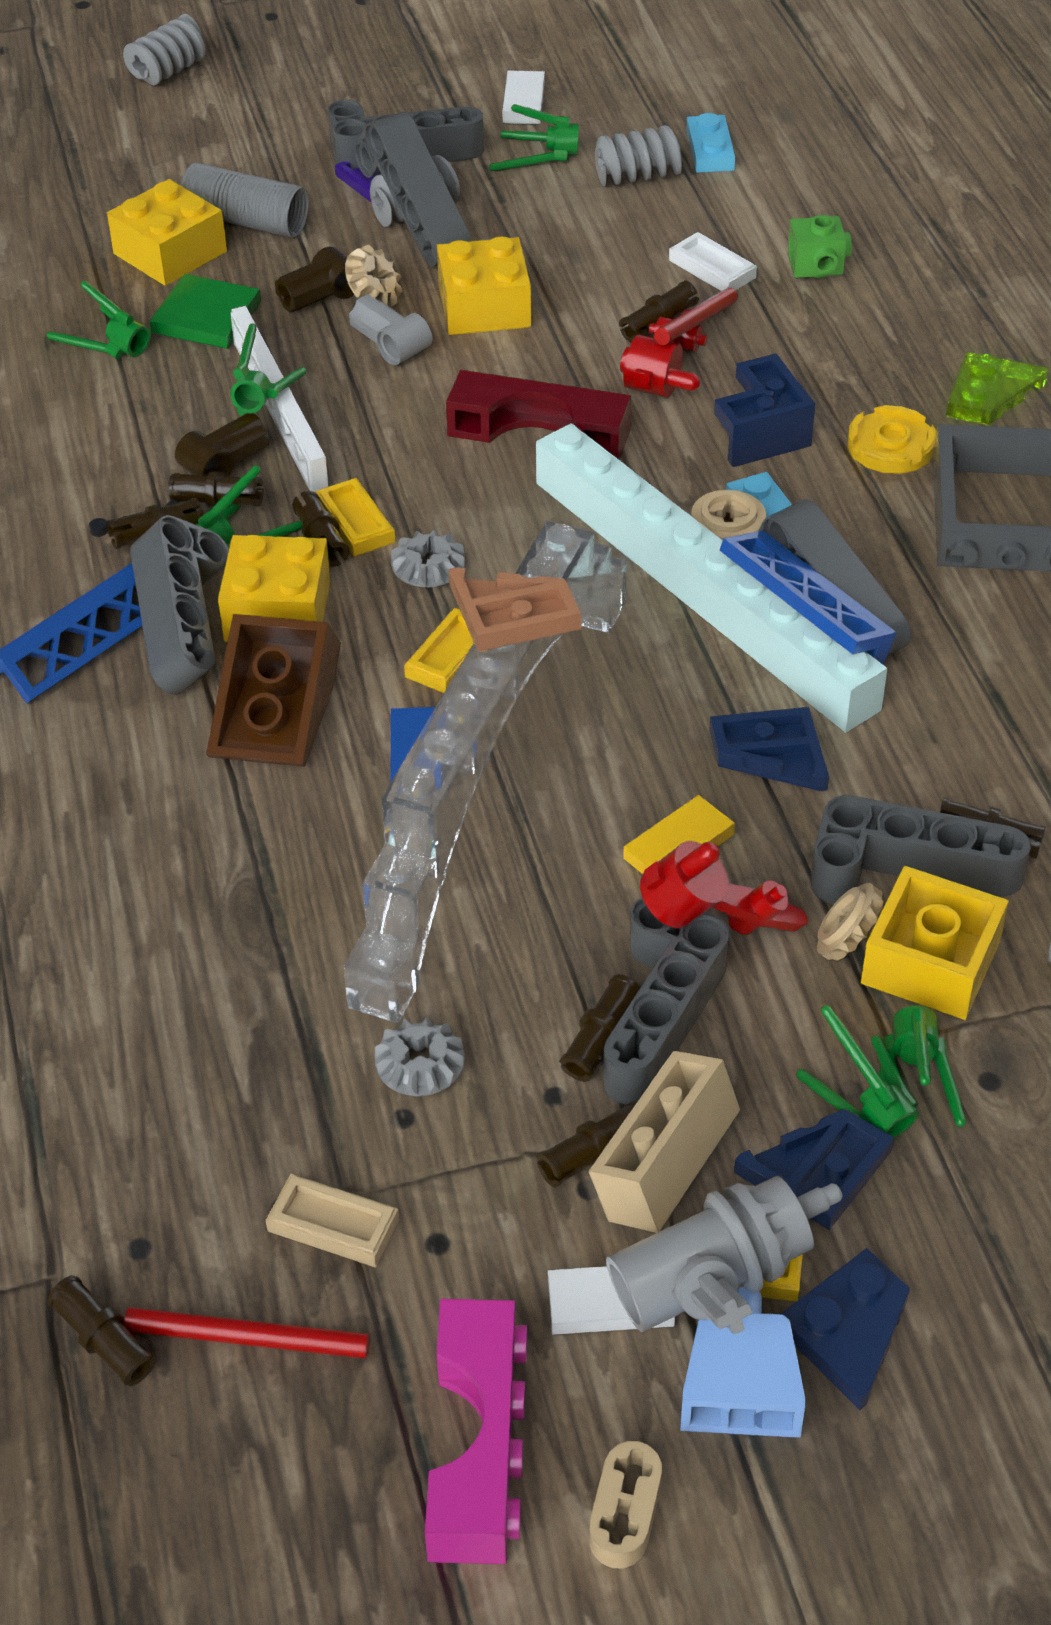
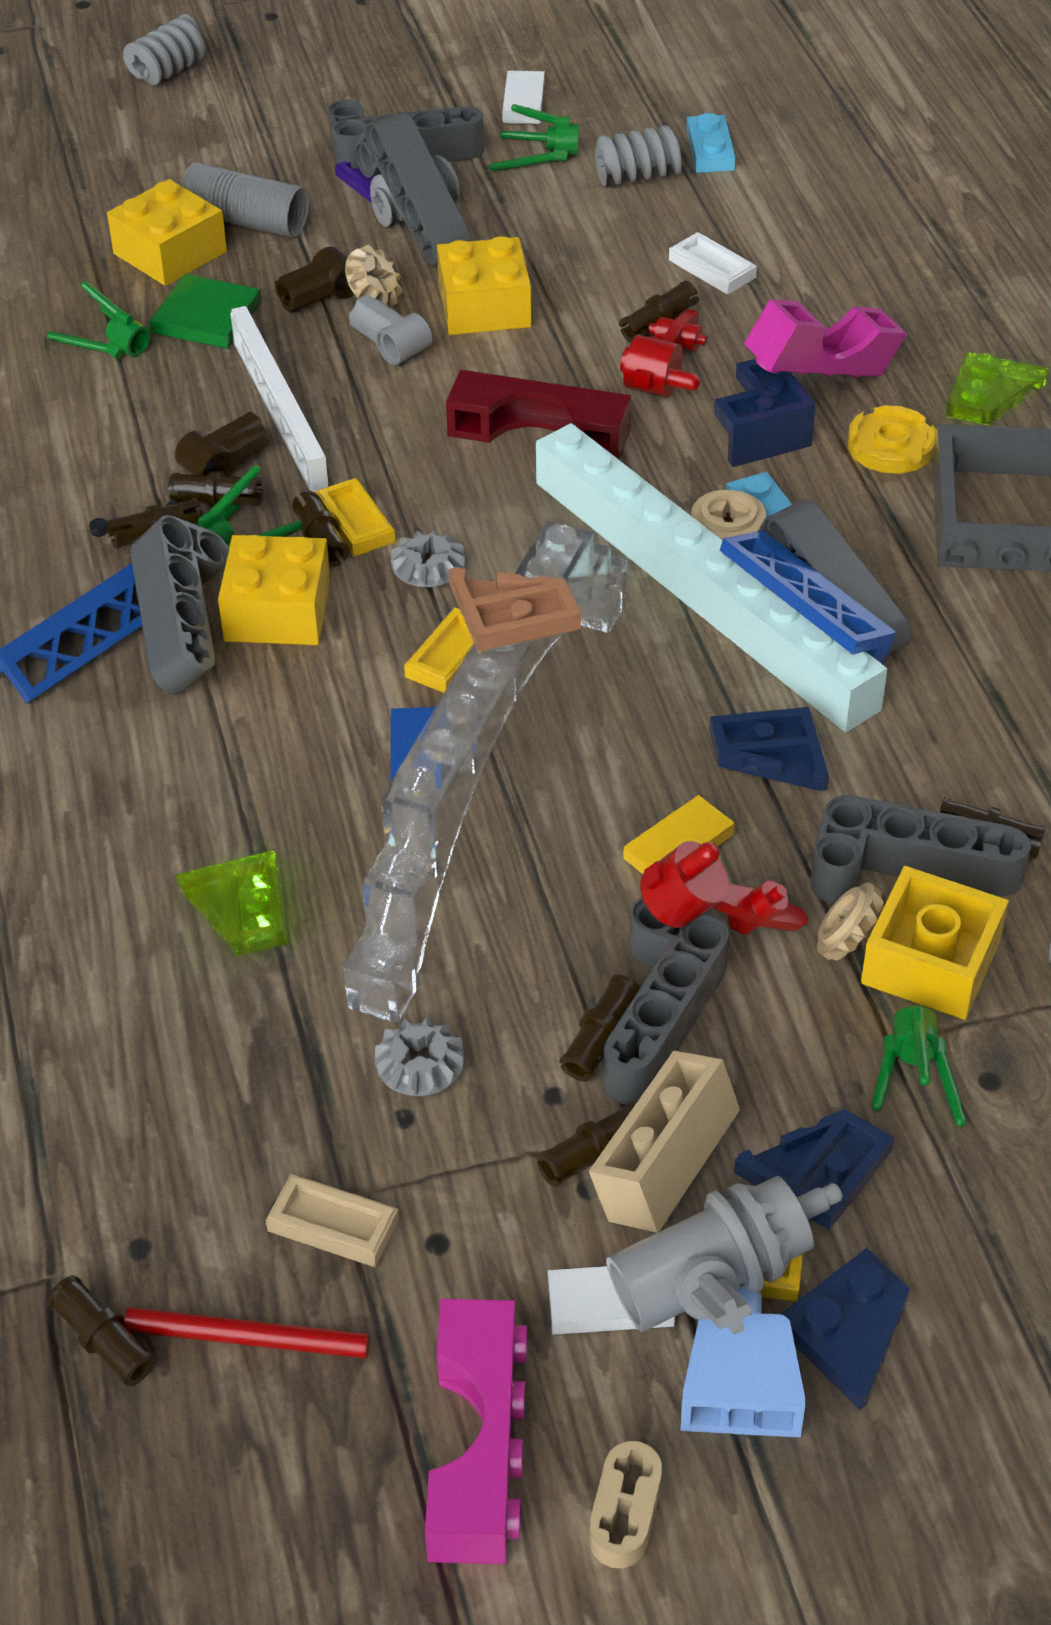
(240, 901): none -> clear neon green wing
(252, 386): green plant -> none
(273, 689): reddish brown slope -> none
(695, 316): red bar -> none
(795, 341): none -> dark pink arch
(818, 246): bright green brick -> none
(884, 1105): green plant -> none

